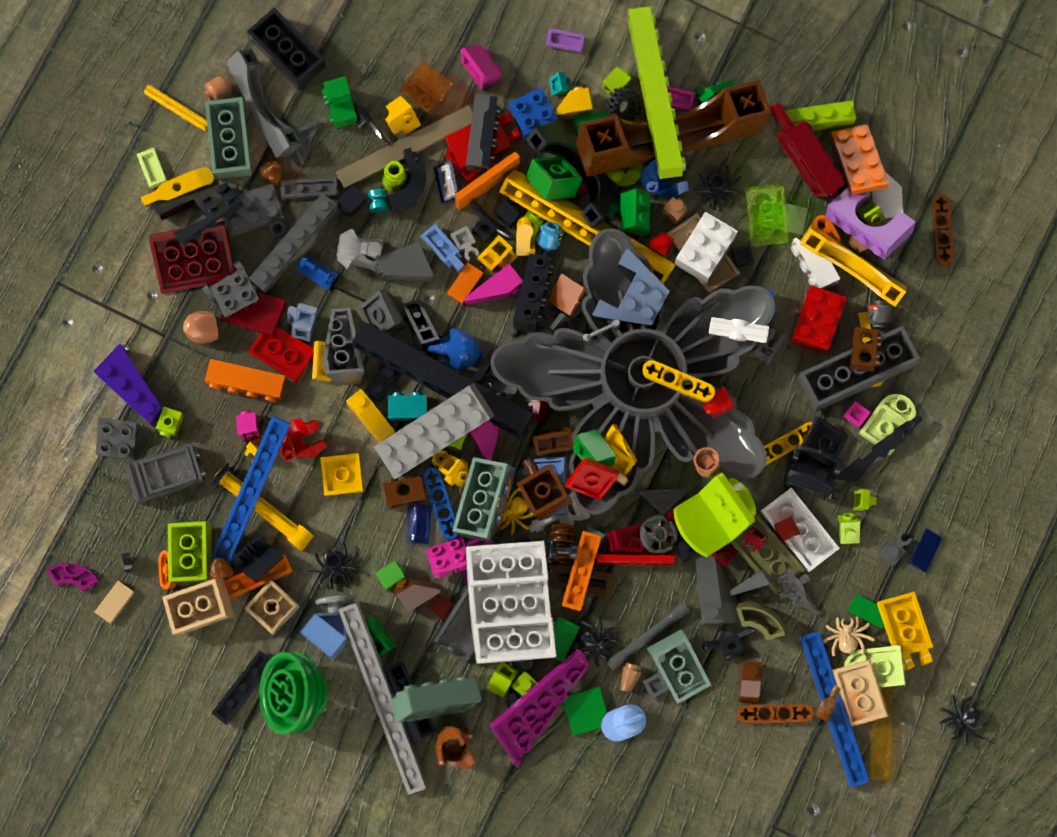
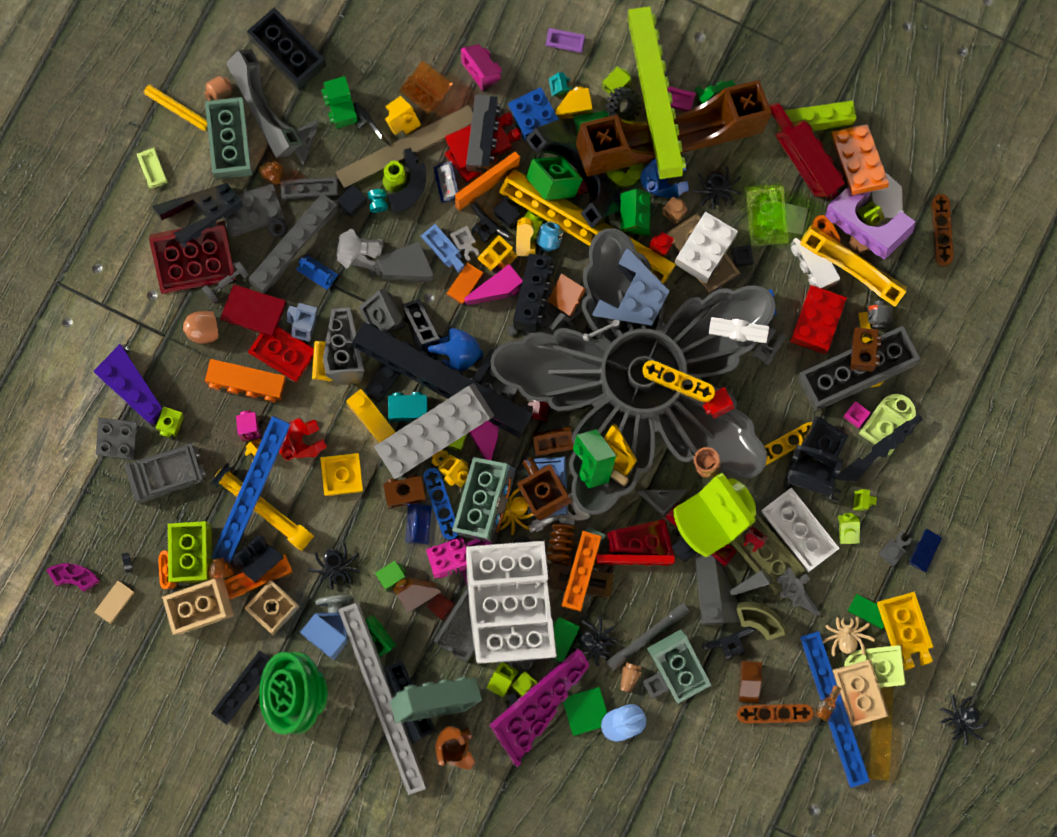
(188, 182): yellow piece -> none
(234, 293): dark grey hinge -> none
(554, 549): black piece -> none
(592, 478): red tile -> none
(658, 534): dark grey piece -> none
(786, 529): clear red tile -> none

